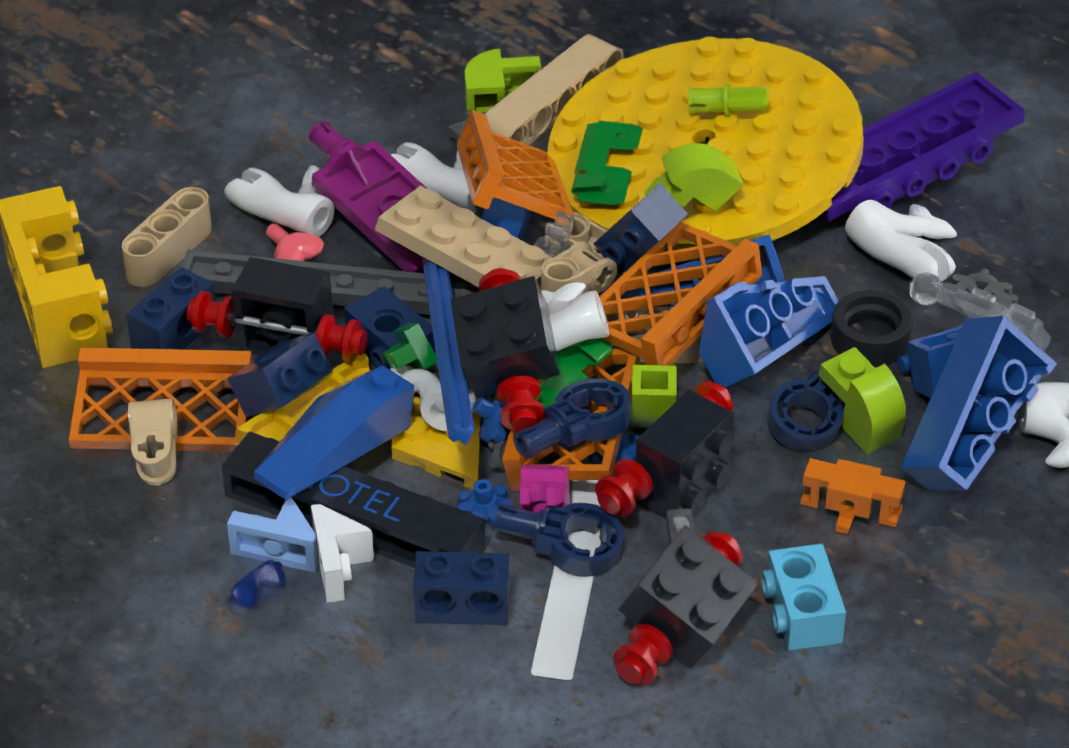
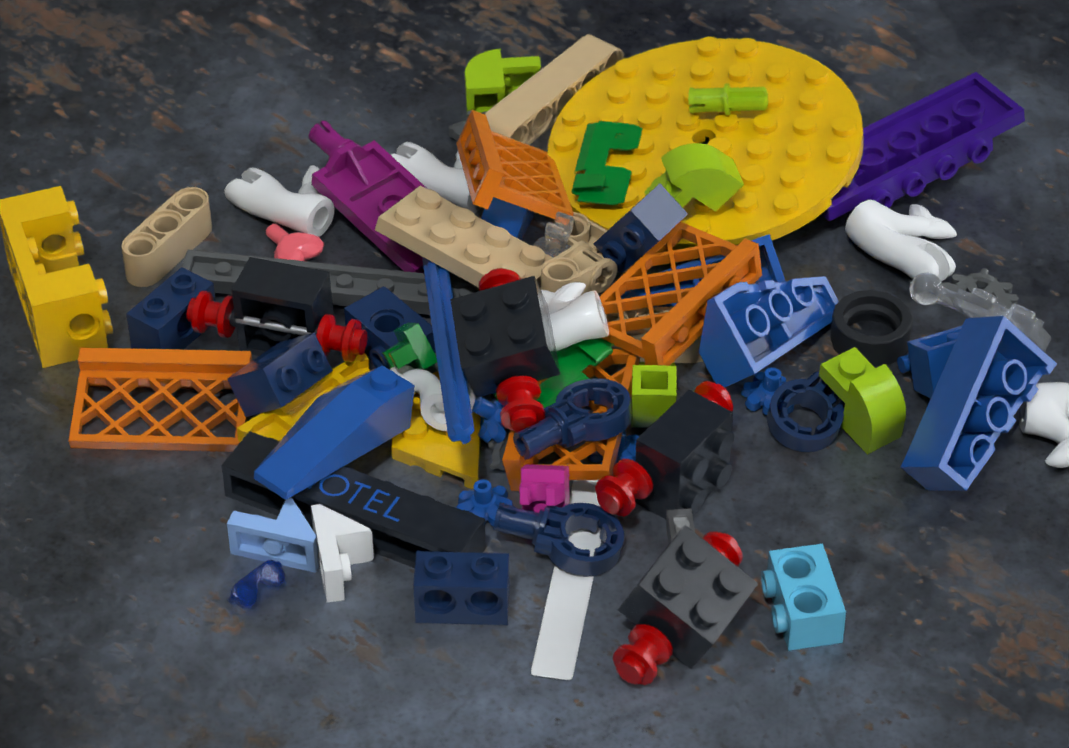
(153, 439): tan piece -> none
(762, 389): none -> blue plant
(853, 483): orange piece -> none

